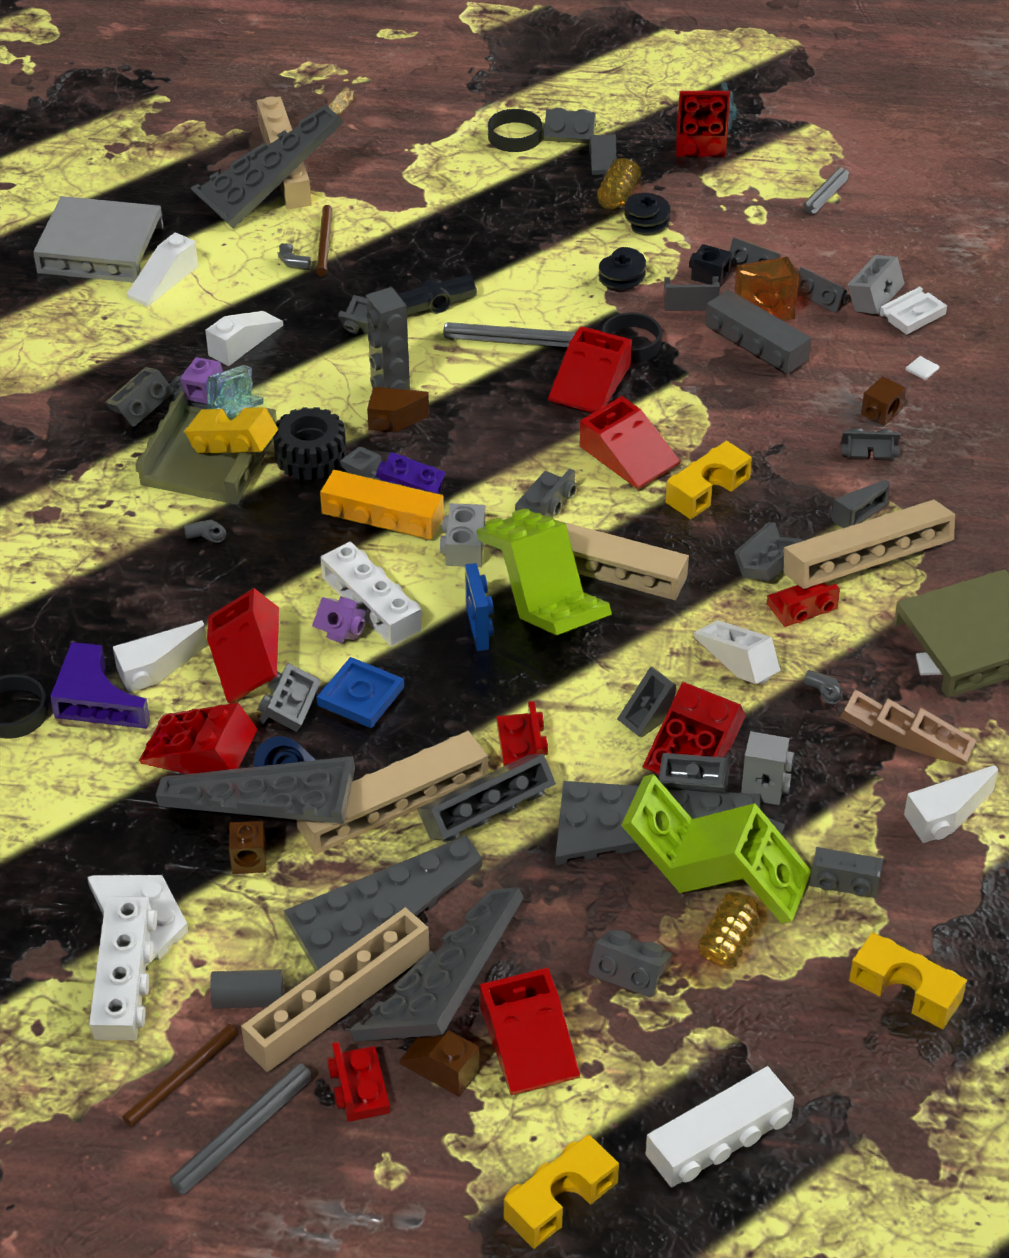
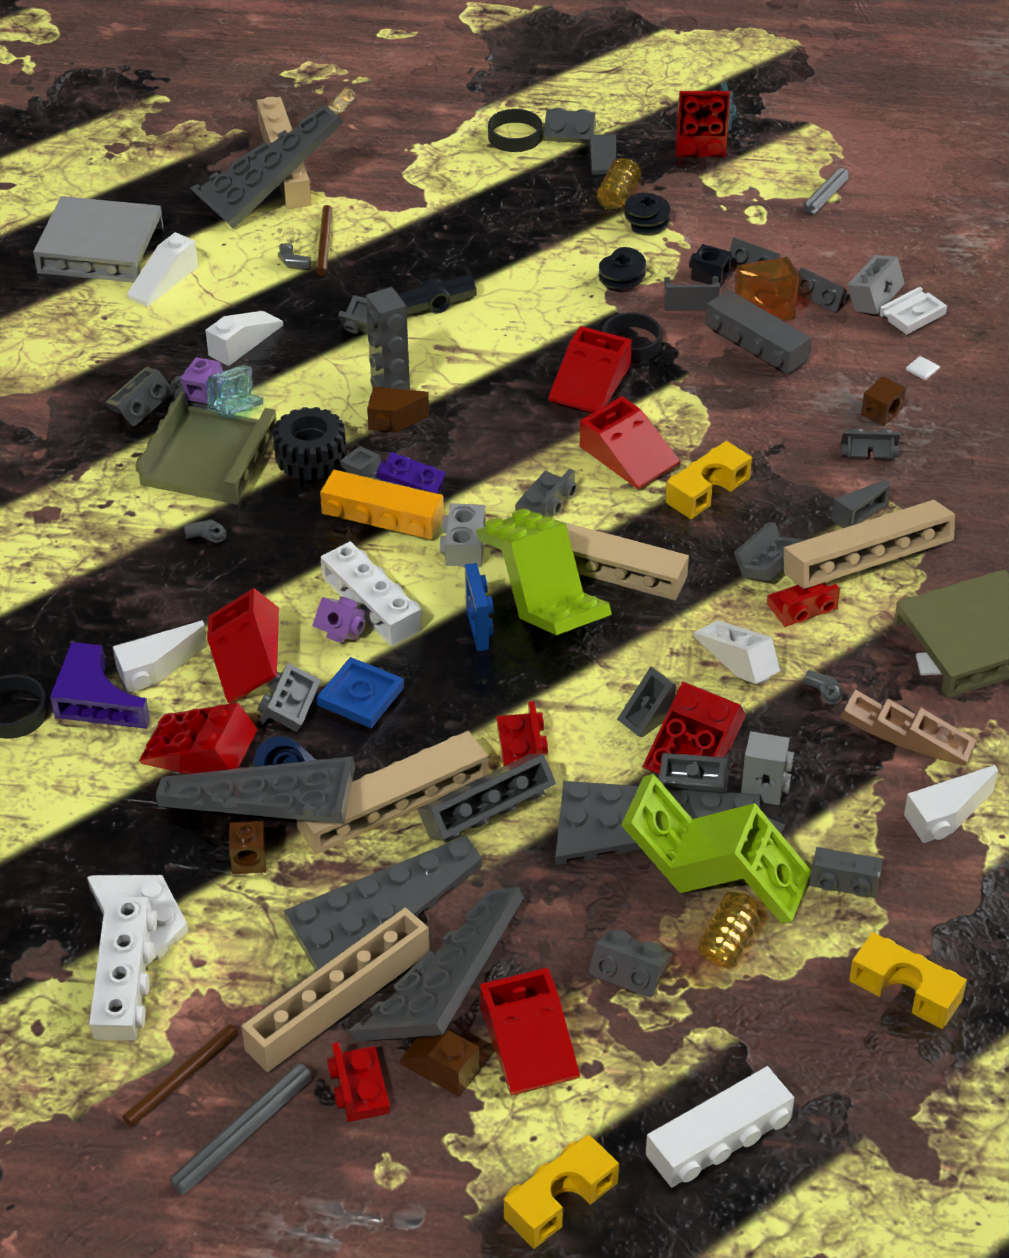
(245, 433): yellow arch -> none
(245, 988): dark grey brick -> none
(507, 334): dark grey axle -> none

